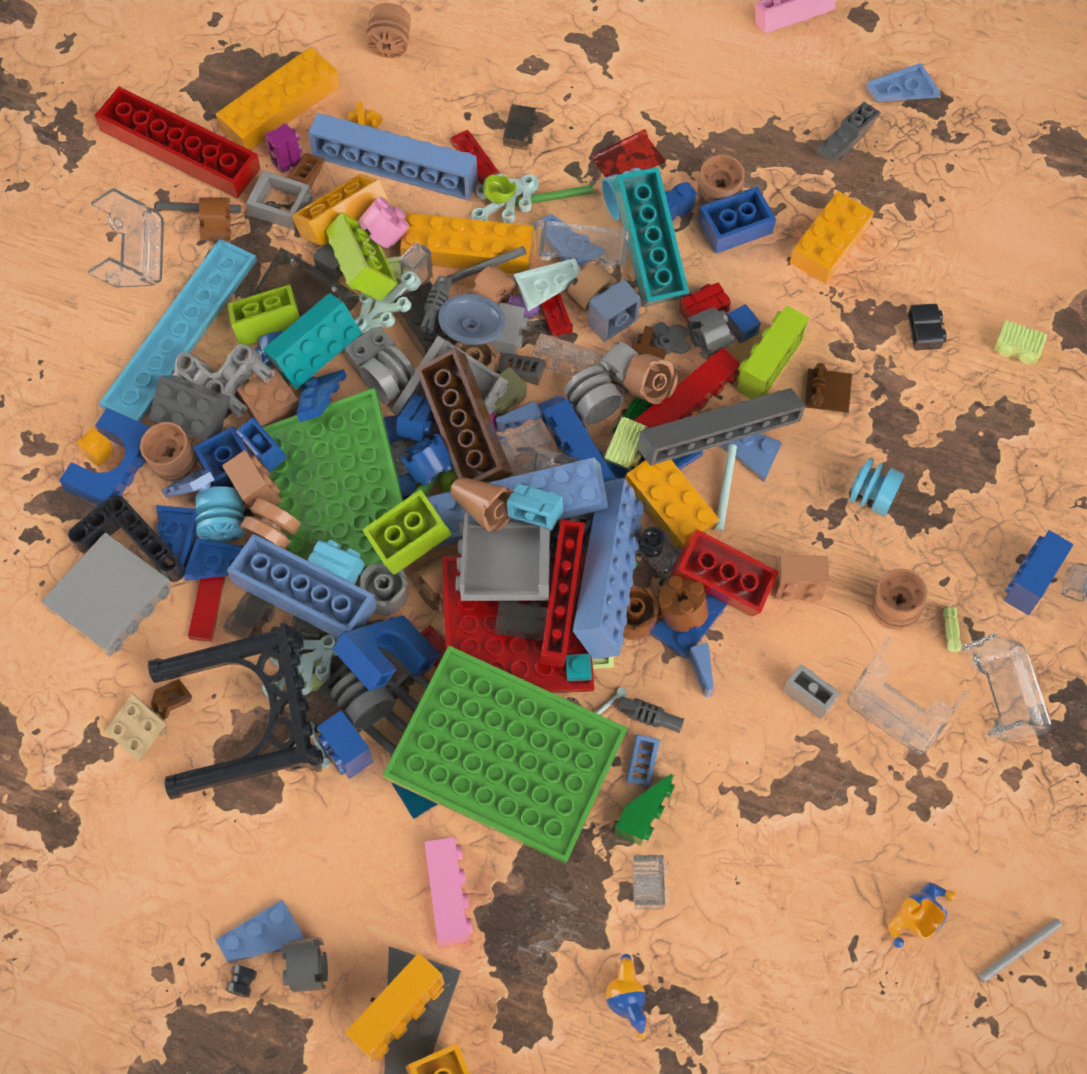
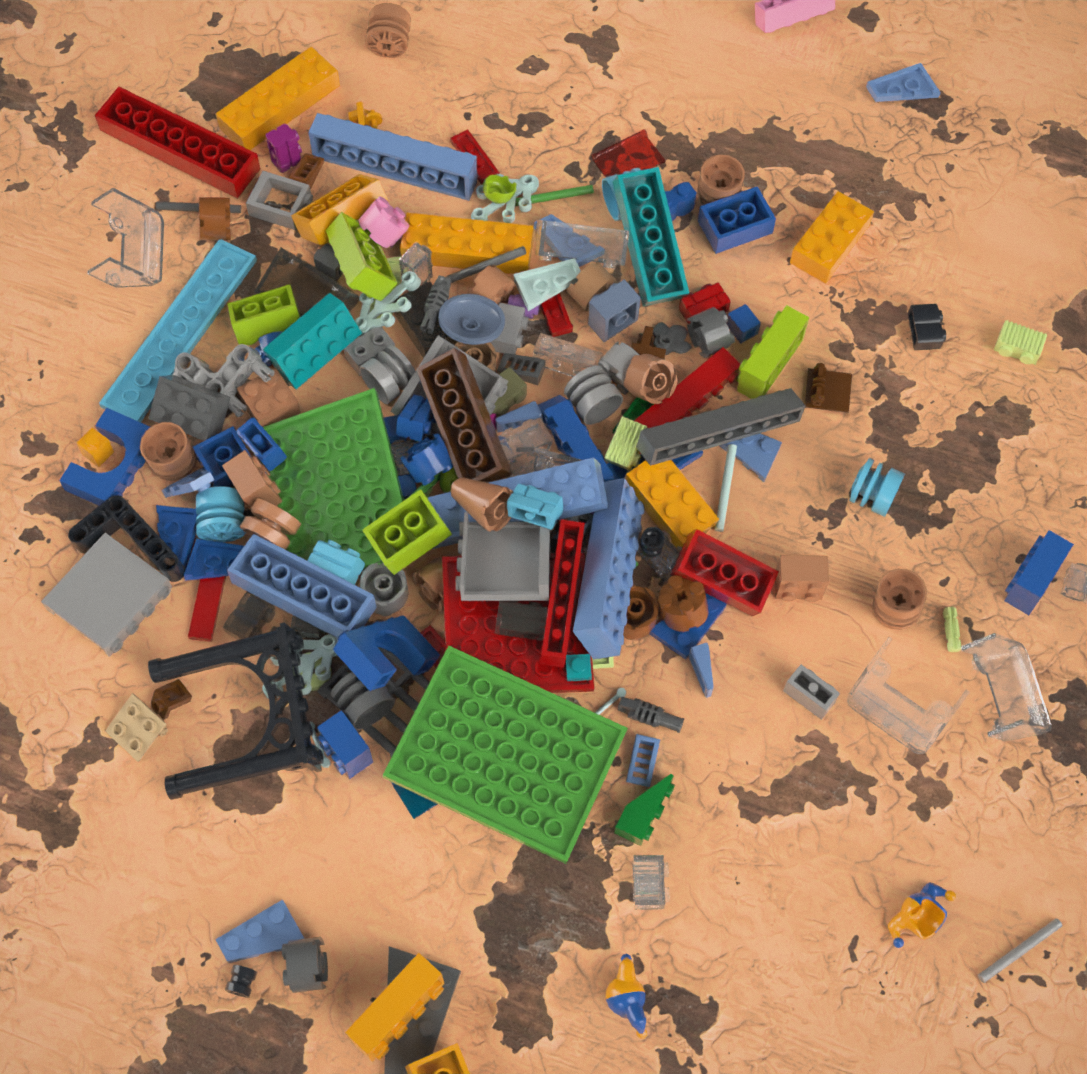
(316, 394): blue wing -> none
(446, 891): bright pink brick -> none
(520, 126): clear smoke brick -> none
(849, 133): dark grey slope -> none

